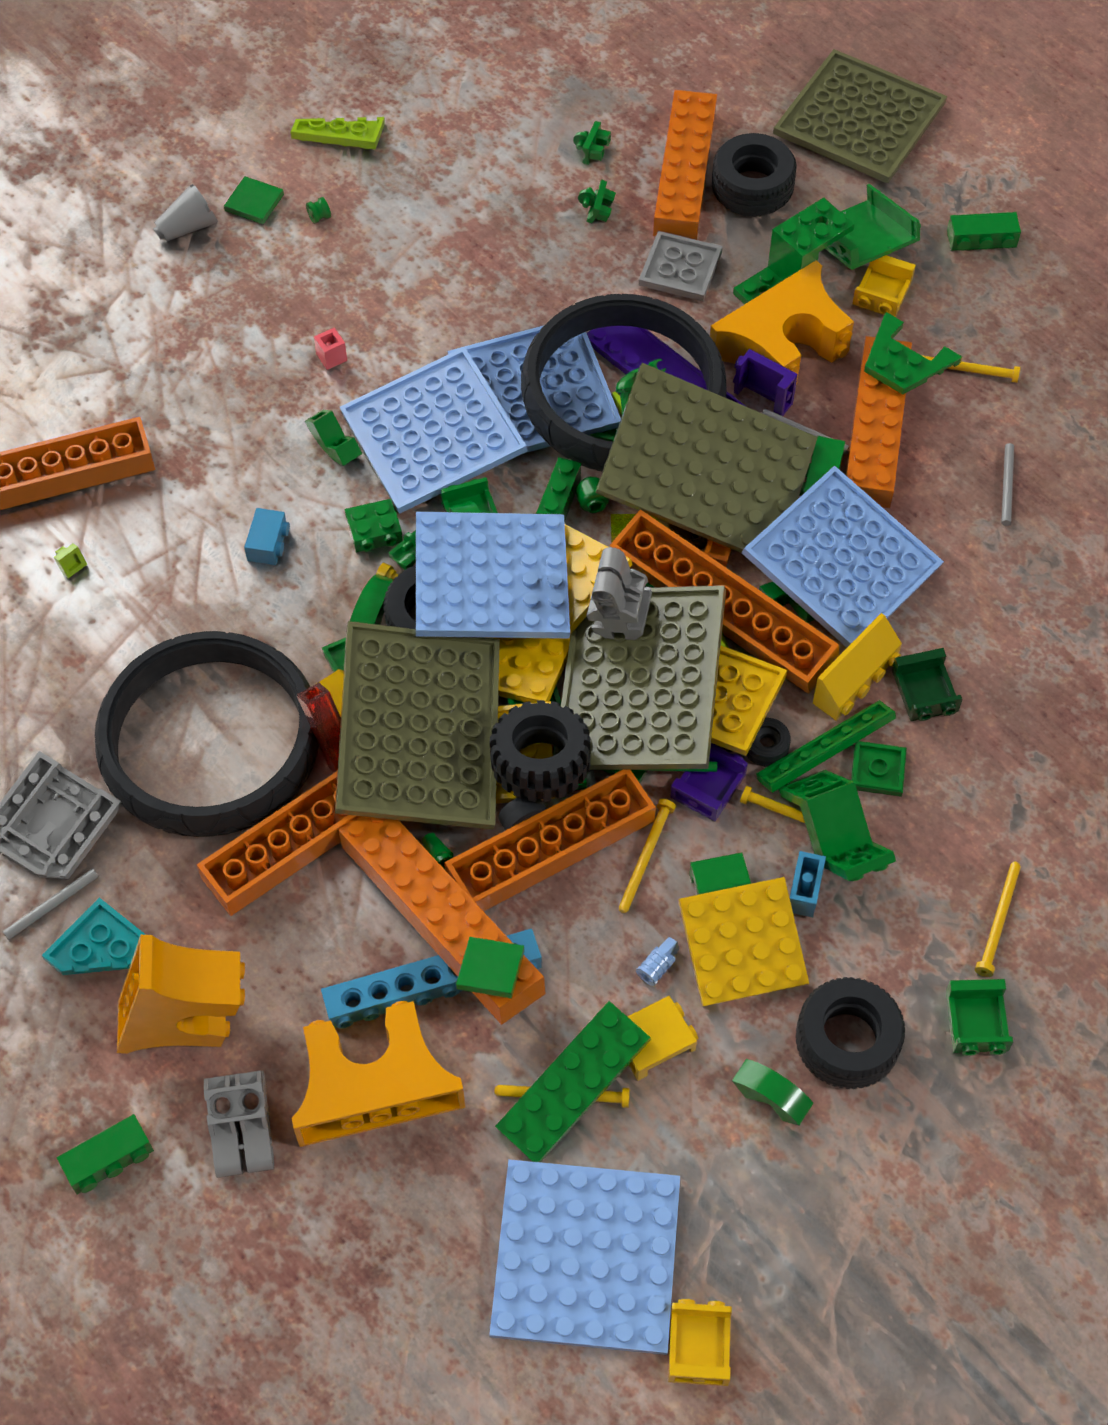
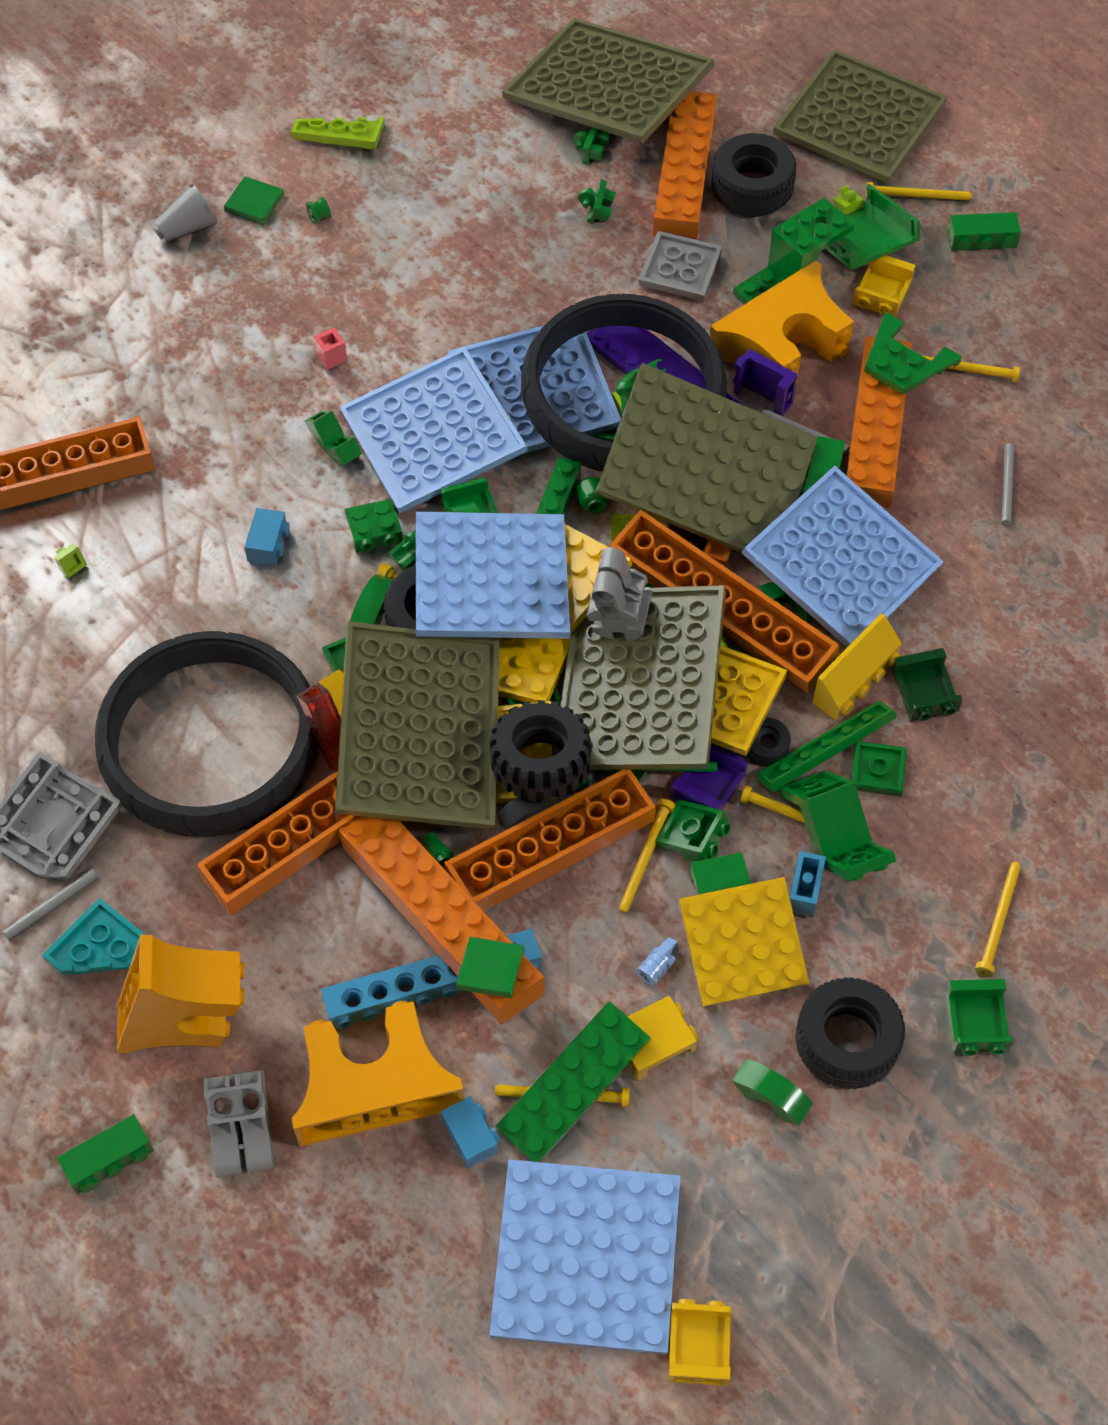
(470, 1132): none -> dark azure brick
(608, 79): none -> olive plate
(694, 830): none -> green plate
(848, 200): none -> lime tile
(922, 193): none -> yellow bar

